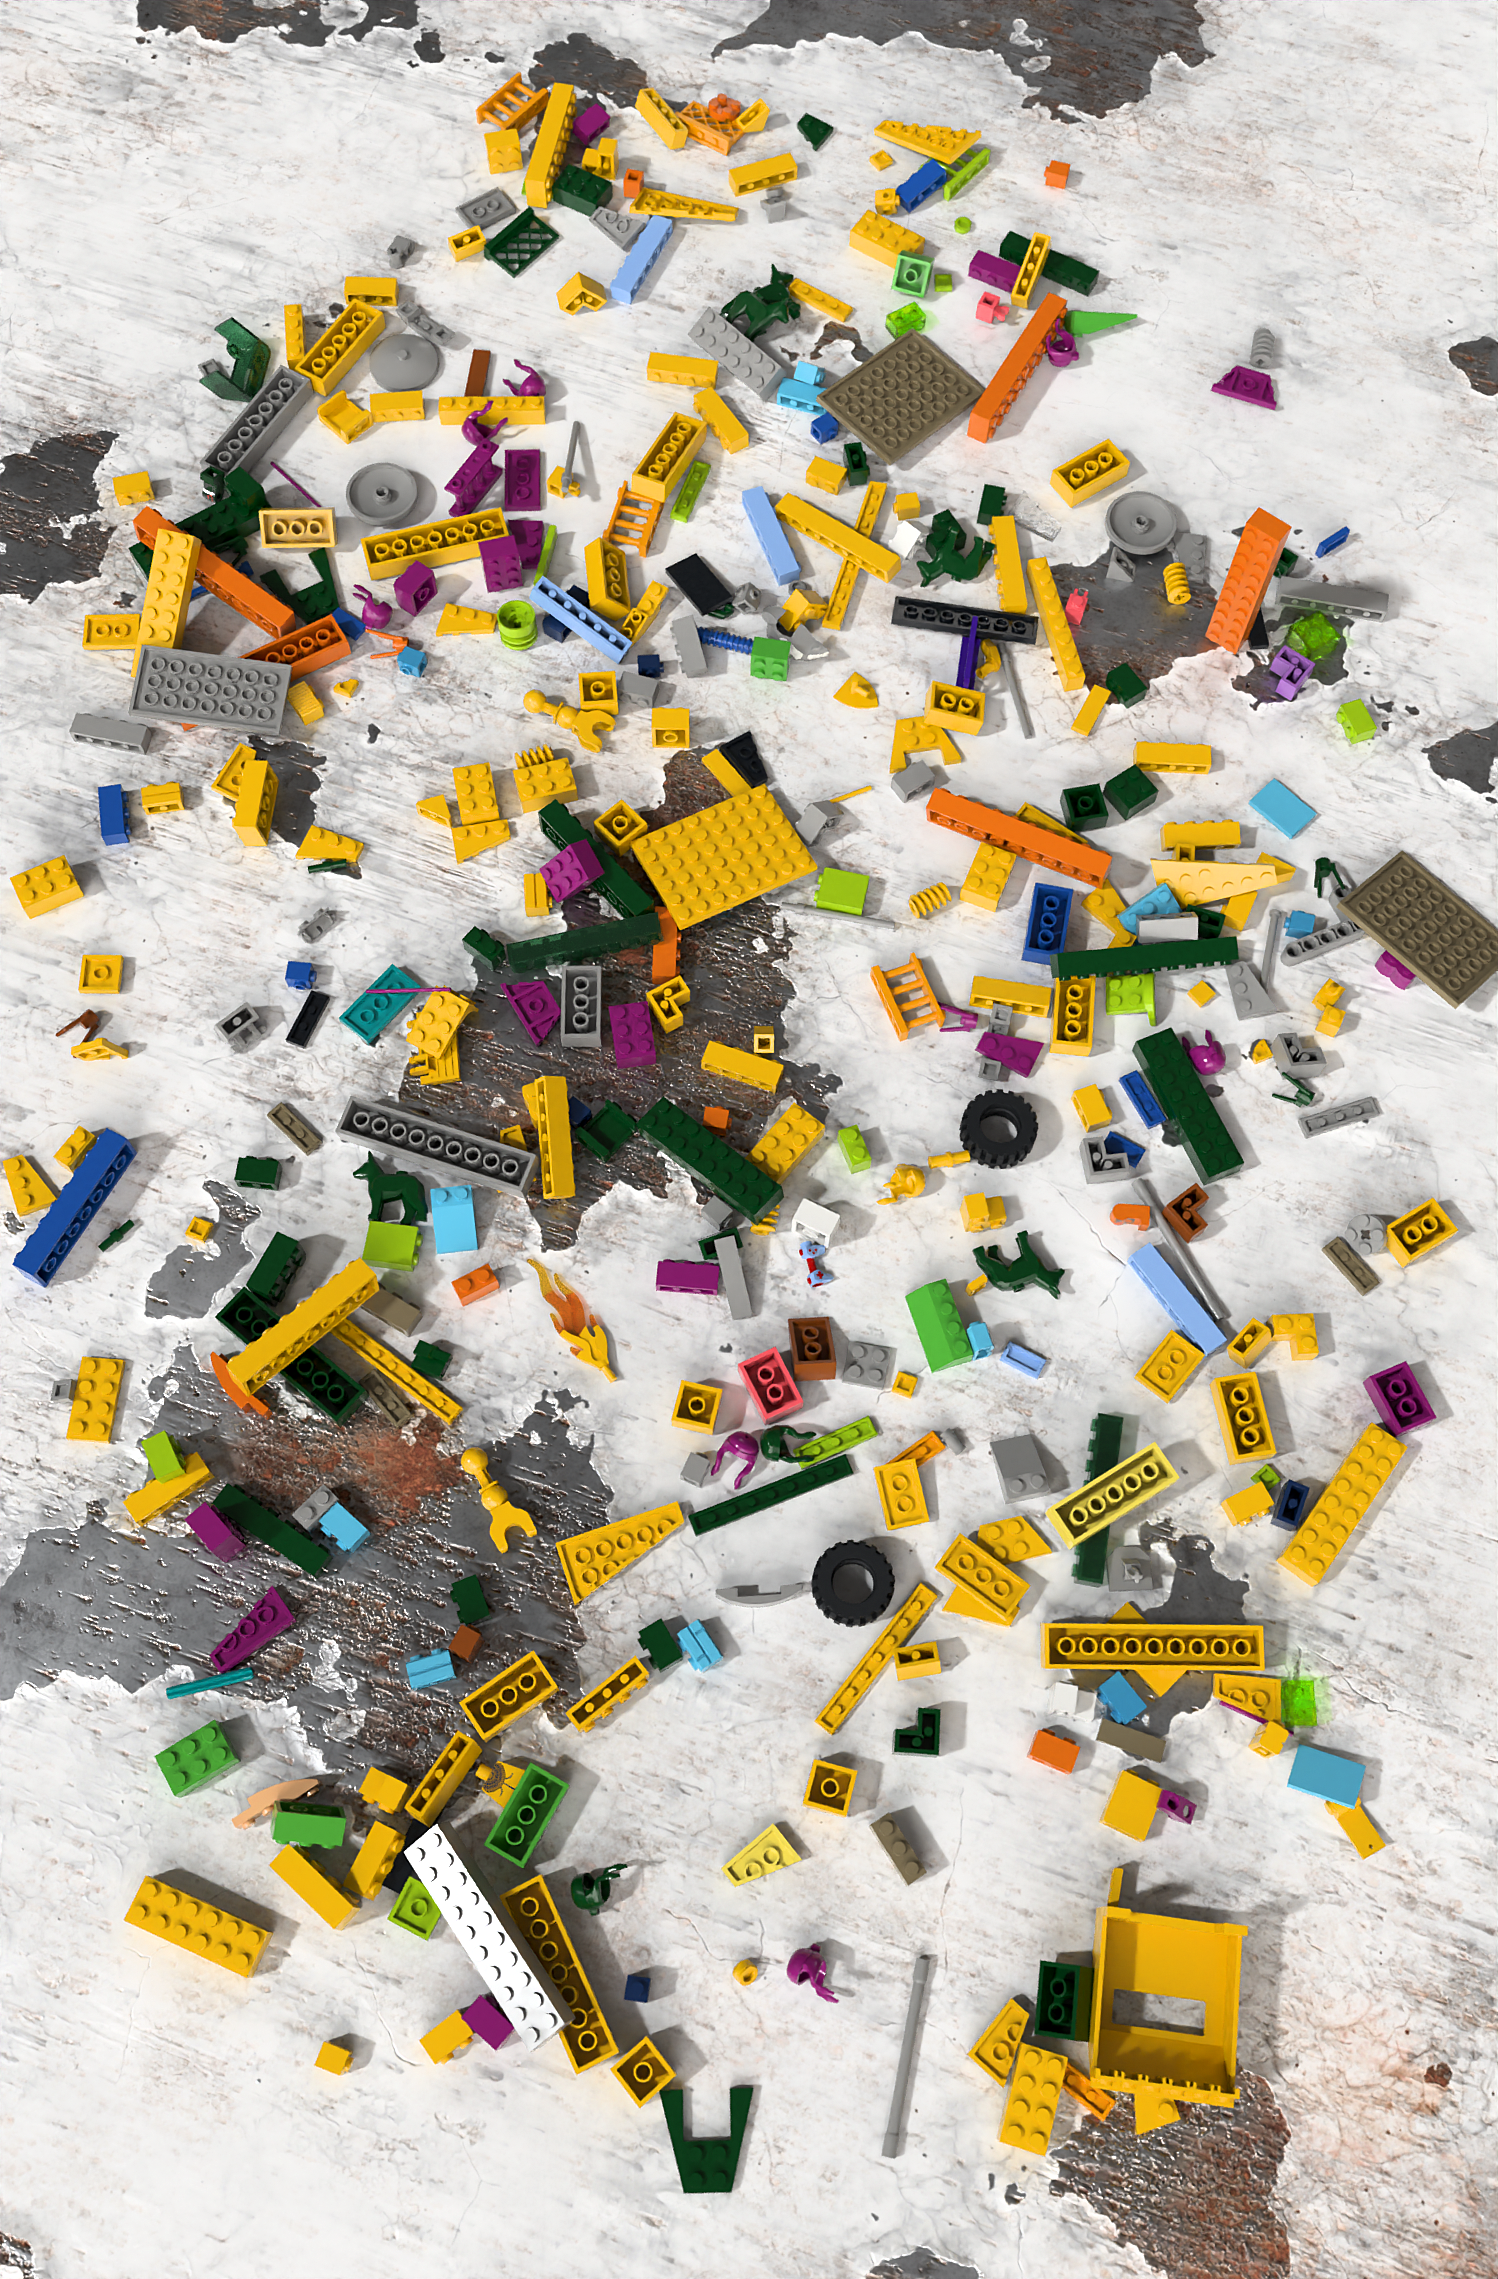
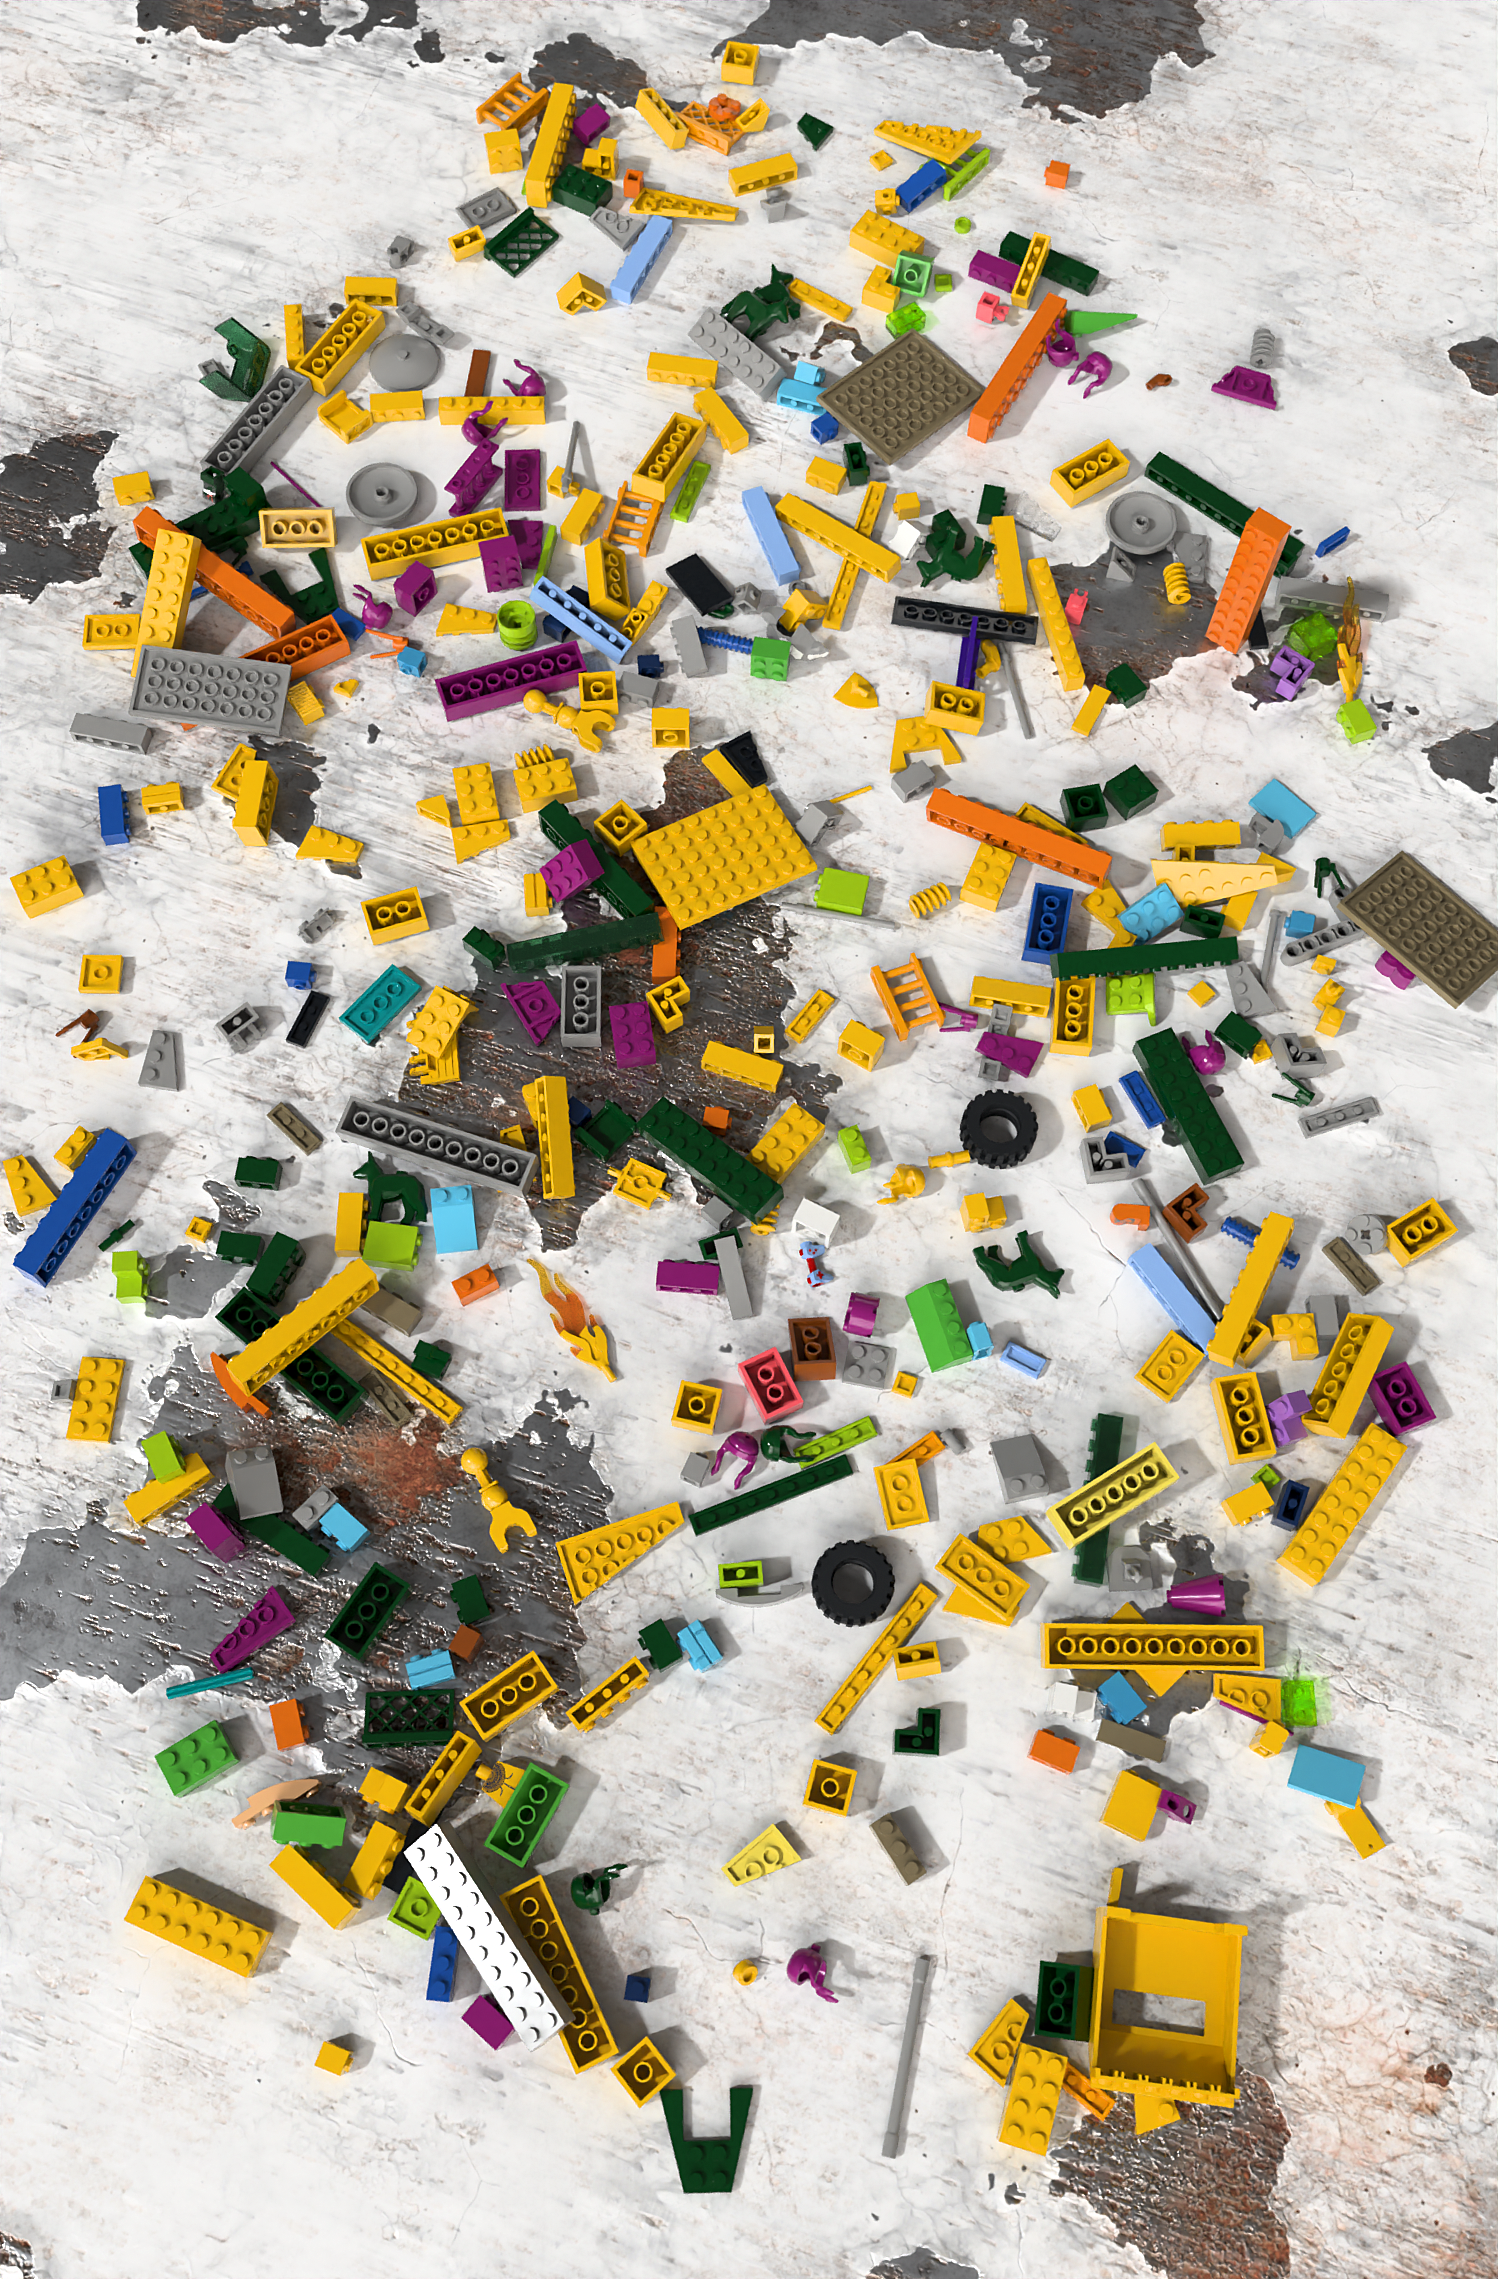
(131, 1276): none -> lime brick
(159, 1064): none -> light grey wing
(240, 1248): none -> dark green brick
(254, 1481): none -> light grey slope
(289, 1724): none -> orange brick
(327, 866): dark green bar -> none
(351, 1224): none -> yellow brick
(368, 1612): none -> dark green brick
(395, 915): none -> yellow brick
(408, 990): magenta piece -> none
(408, 1738): none -> dark green fence
(443, 1965): none -> blue brick
(447, 2037): yellow brick -> none
(510, 680): none -> magenta brick
(582, 517): none -> yellow brick
(639, 1184): none -> yellow plate
(740, 63): none -> yellow brick
(740, 1575): none -> lime brick
(809, 1016): none -> yellow tile
(861, 1045): none -> yellow brick
(861, 1314): none -> magenta brick
(879, 291): none -> yellow brick
(976, 1285): yellow tile -> none
(1094, 364): none -> magenta hair
(1159, 380): none -> dark orange arm
(1166, 927): brick -> none
(1172, 757): yellow brick -> none
(1199, 1595): none -> magenta cone
(1205, 497): none -> dark green brick
(1238, 1034): none -> dark green brick
(1246, 1235): none -> blue piece
(1251, 1289): none -> yellow brick
(1270, 833): none -> light grey brick
(1285, 1418): none -> medium lavender brick
(1323, 964): none -> yellow plate
(1325, 1316): none -> light grey brick
(1347, 1375): none -> yellow brick
(1348, 645): none -> piece

